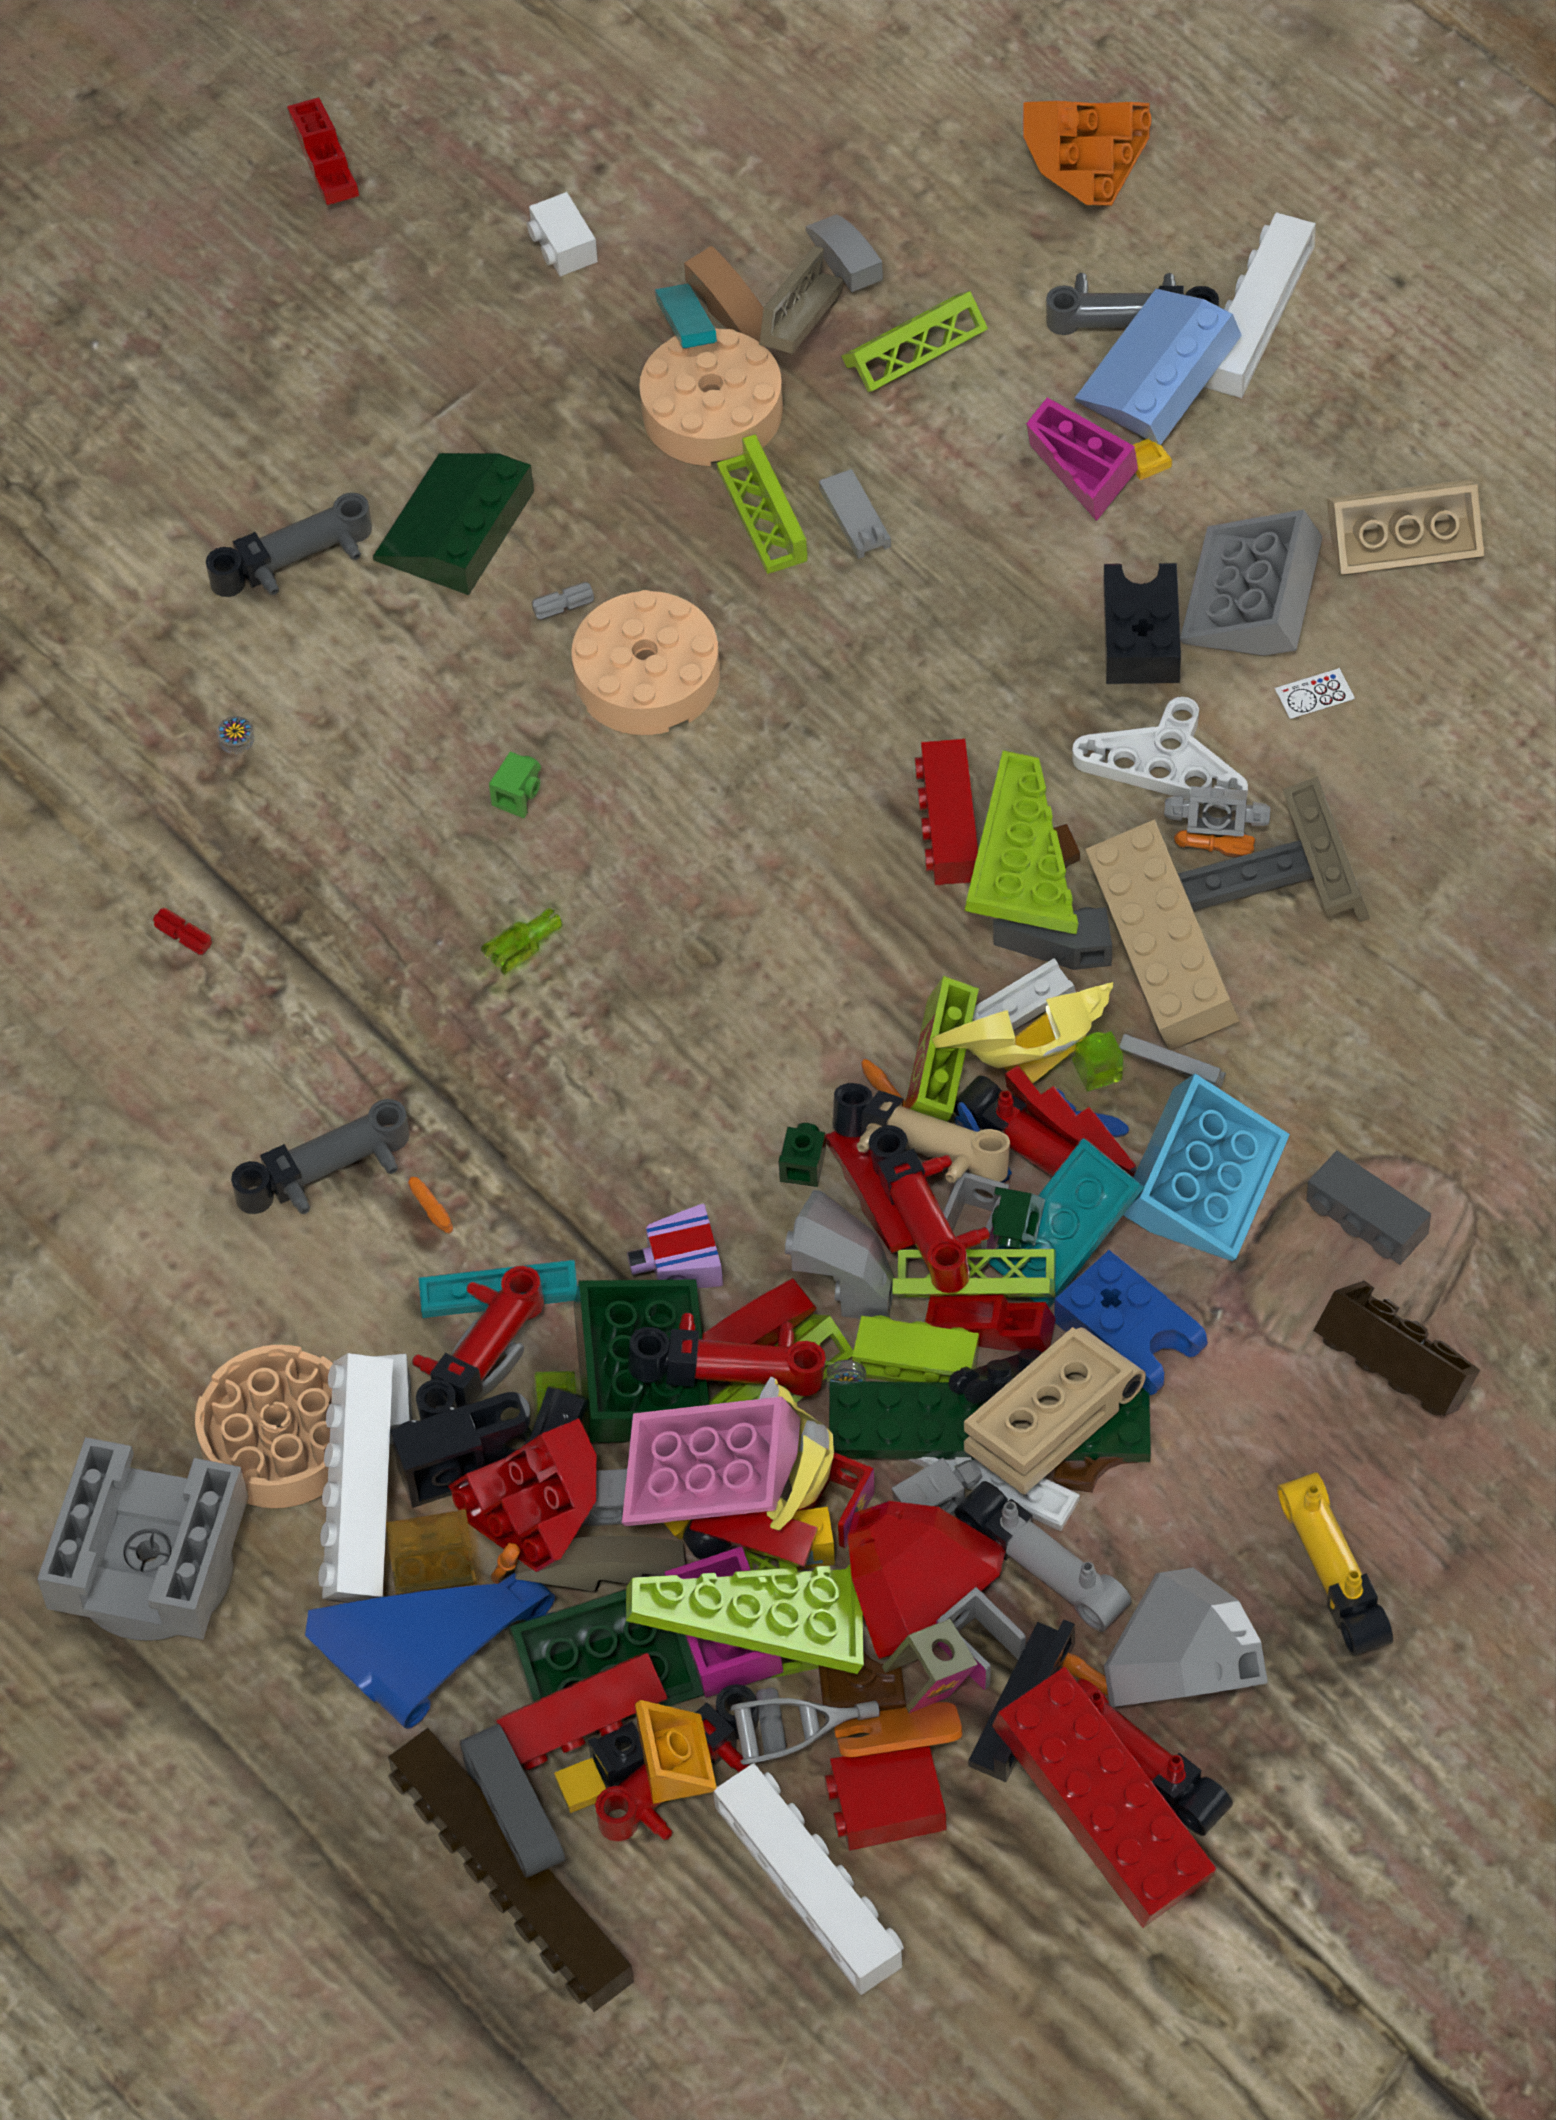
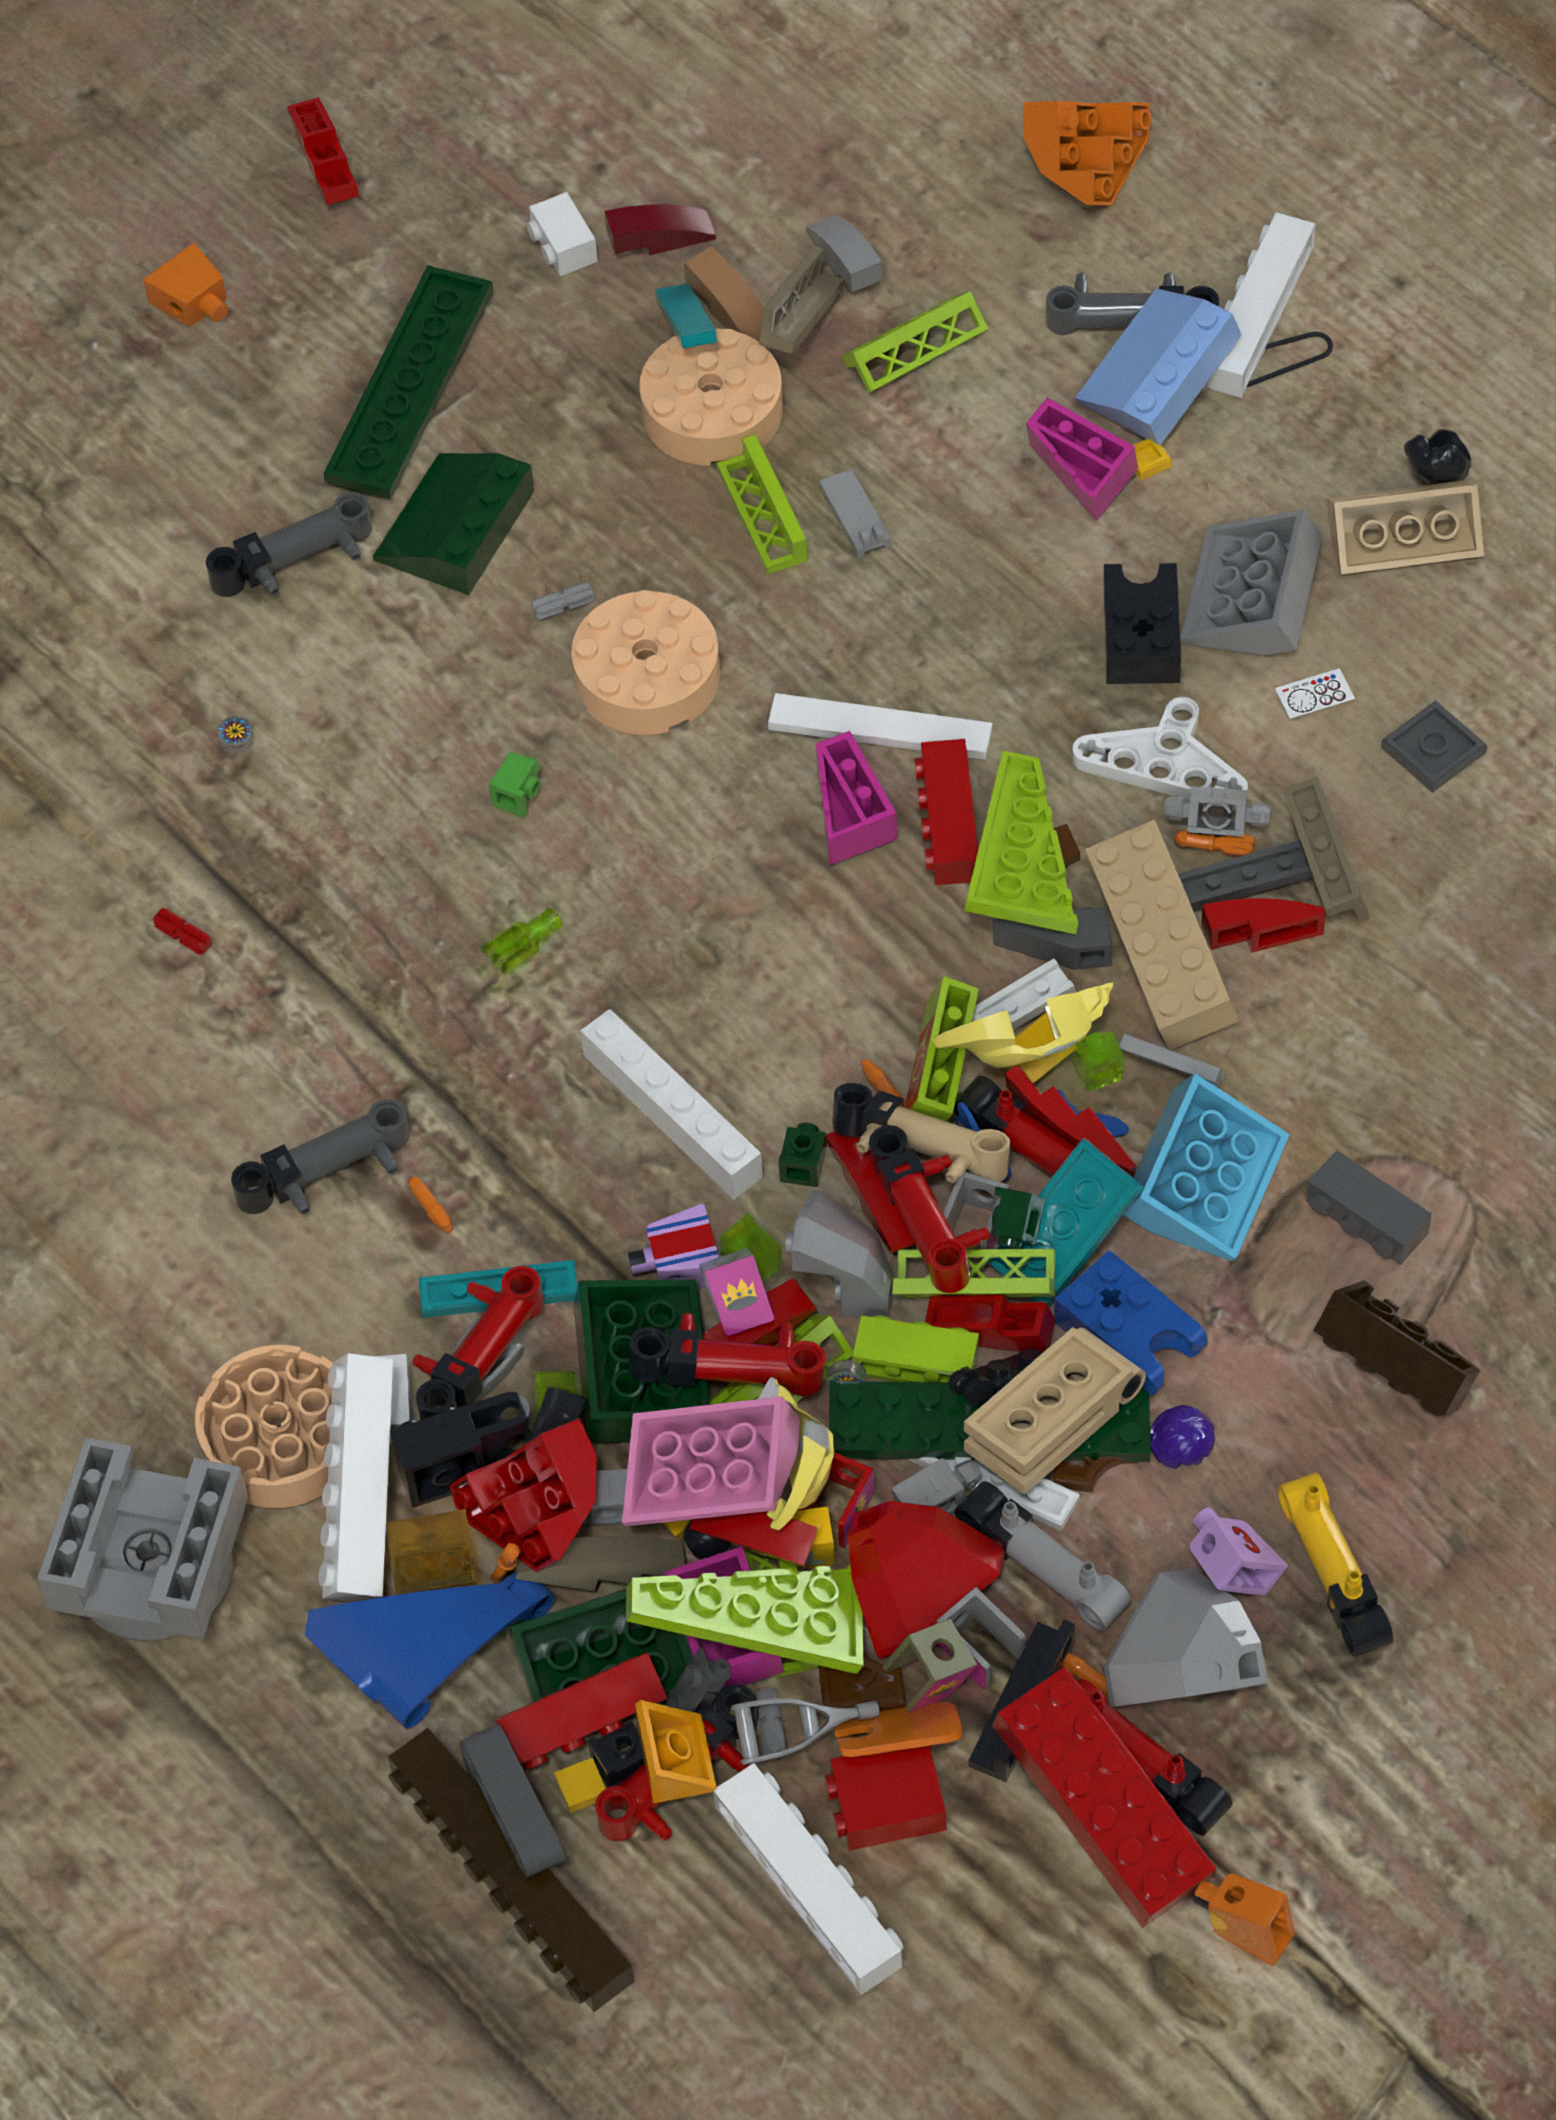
(188, 288): none -> orange torso
(408, 382): none -> dark green plate
(657, 227): none -> dark red slope
(672, 1104): none -> white brick
(699, 1683): none -> dark grey hinge
(736, 1291): none -> dark pink piece
(749, 1235): none -> clear neon green brick
(852, 800): none -> dark pink wedge
(875, 724): none -> white tile
(1181, 1436): none -> dark purple hair
(1235, 1555): none -> lavender torso
(1248, 1916): none -> orange torso
(1260, 922): none -> red slope
(1297, 365): none -> black piece
(1434, 746): none -> dark grey tile
(1439, 458): none -> black hair

